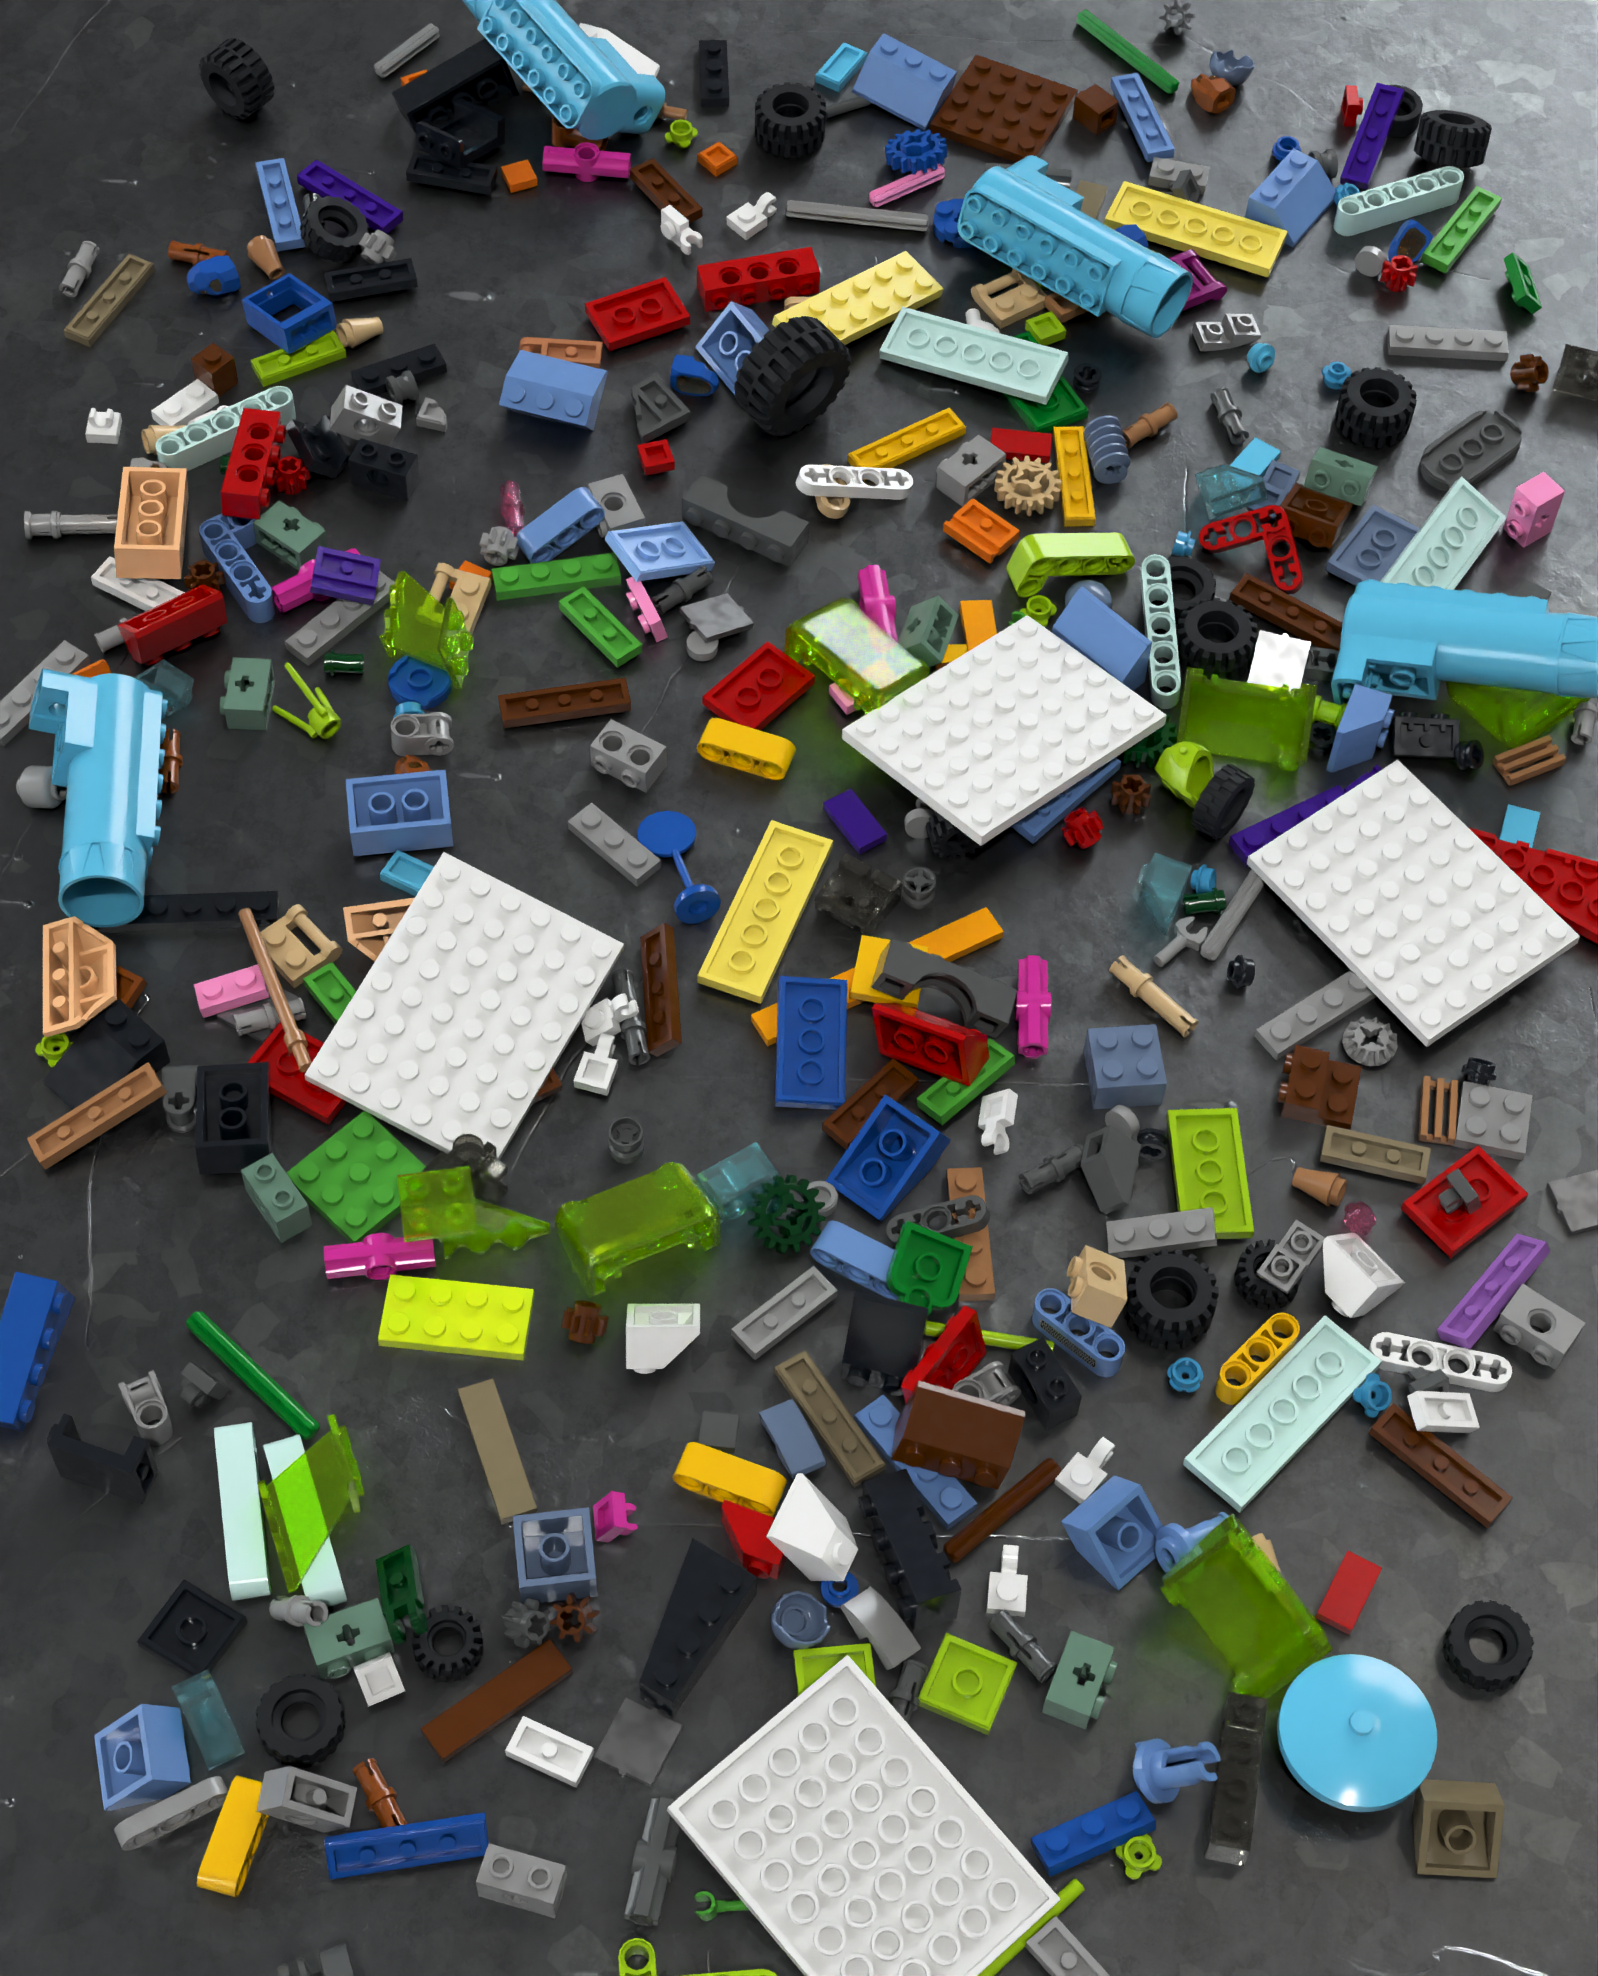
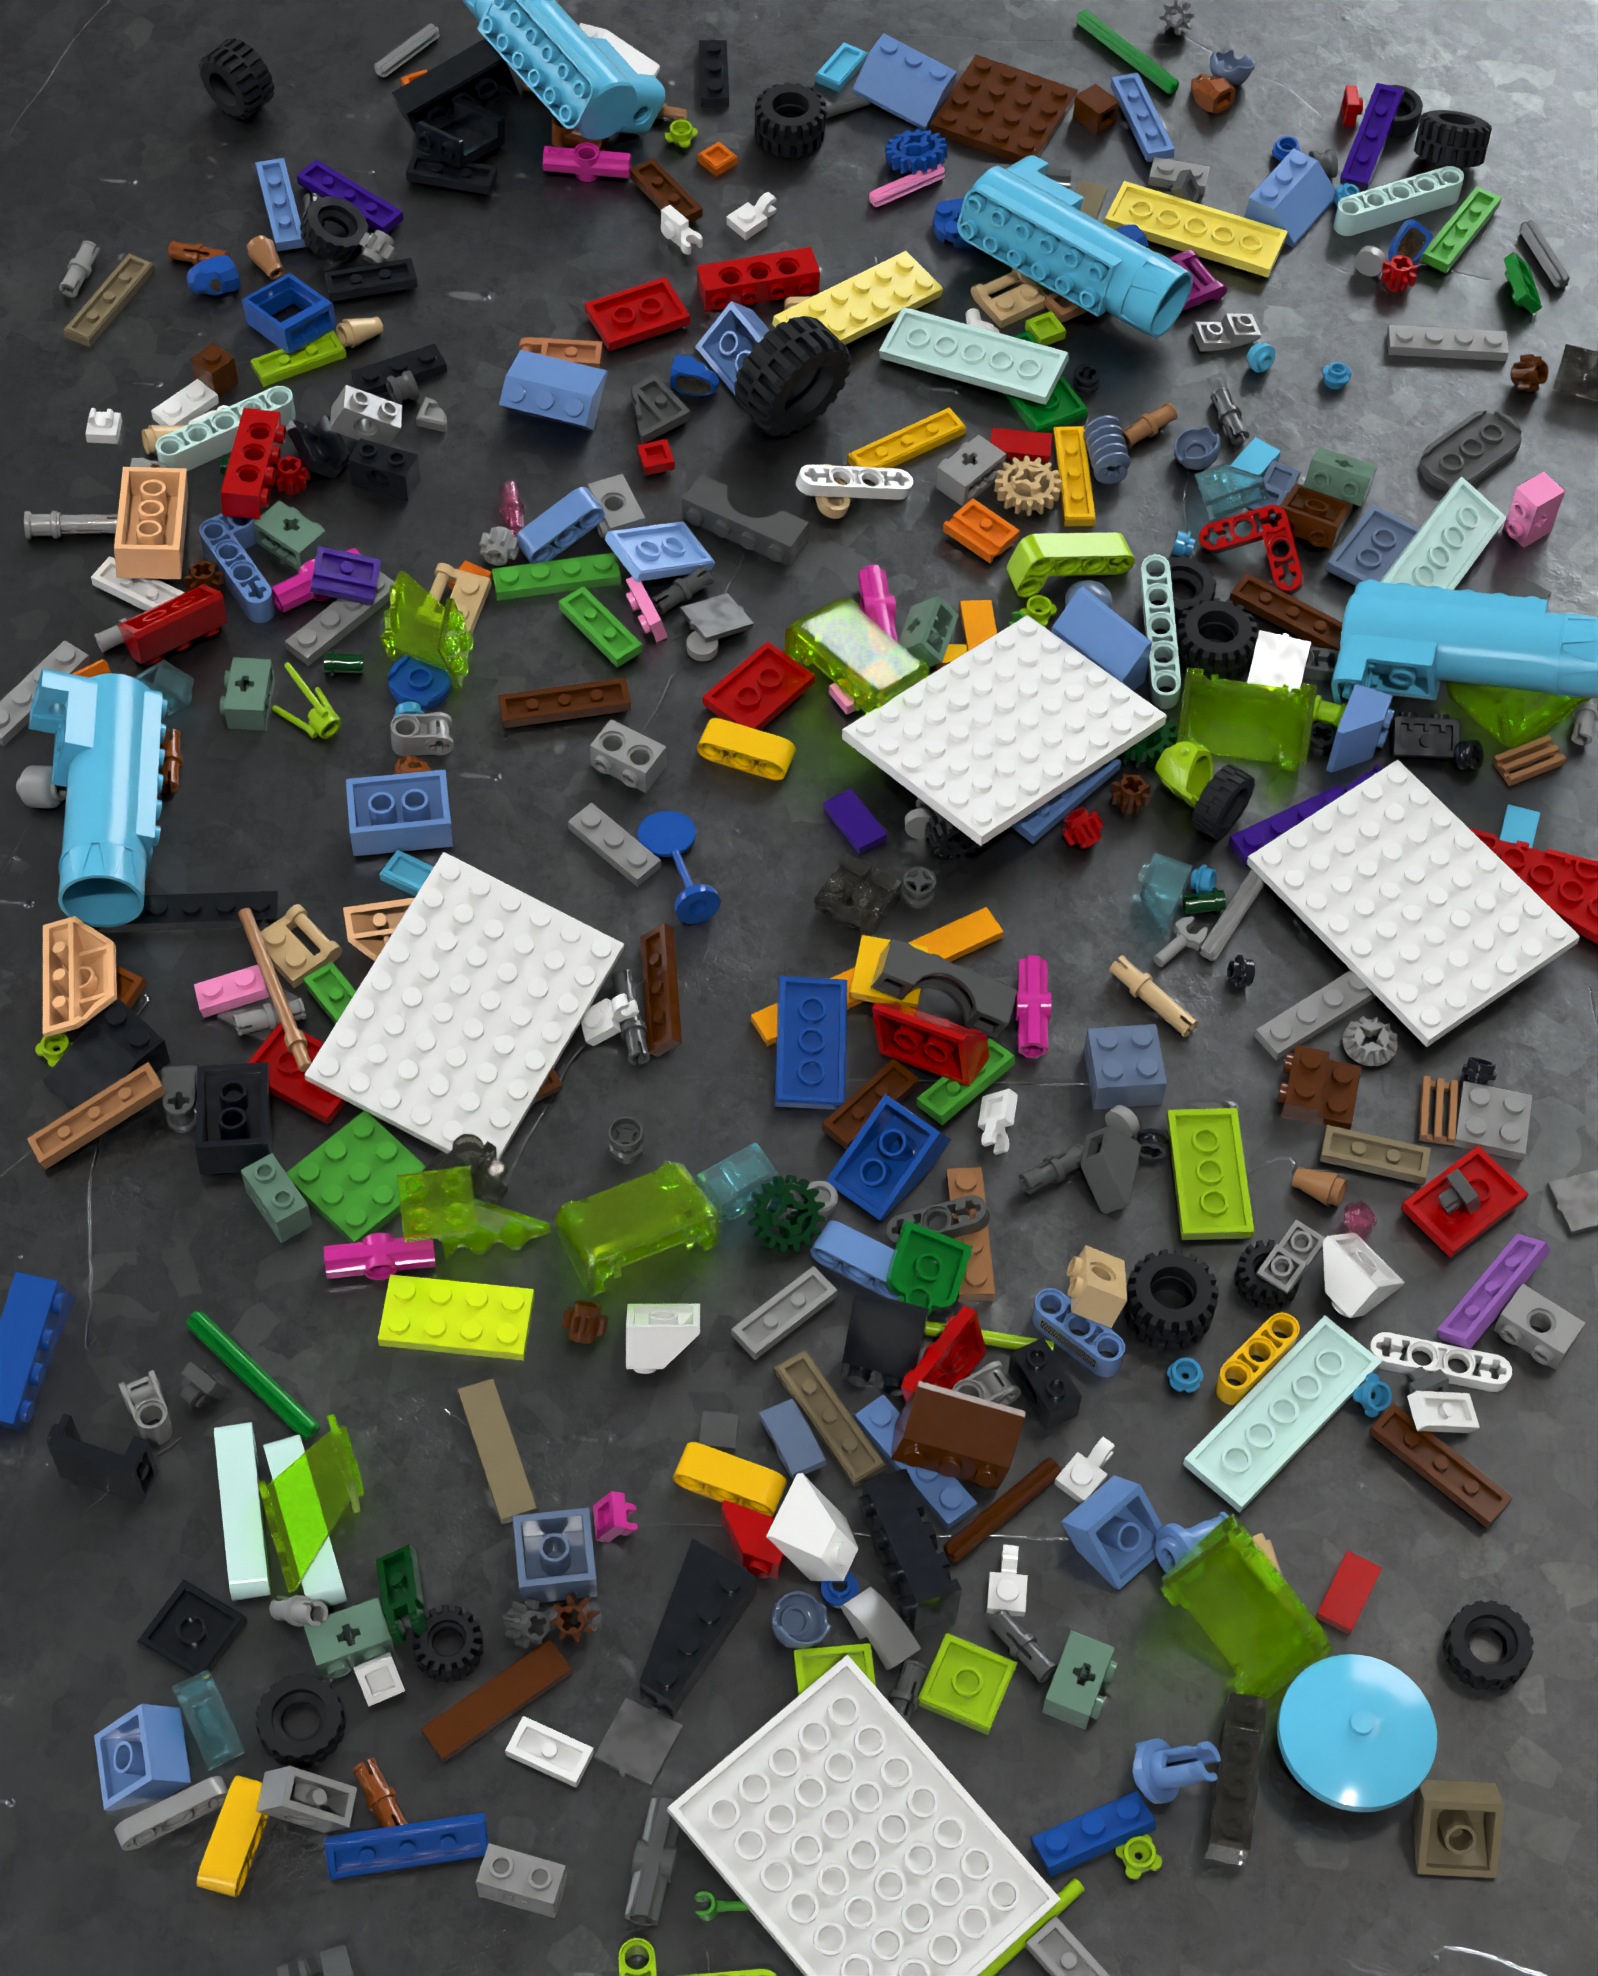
(519, 176): orange tile -> none
(597, 1069): white plate -> none
(765, 912): light yellow plate -> none
(857, 215): light grey axle -> none
(1163, 1231): light grey plate -> none
(1197, 448): none -> sand blue hair
(1375, 407): black tyre -> none
(1544, 254): none -> axle

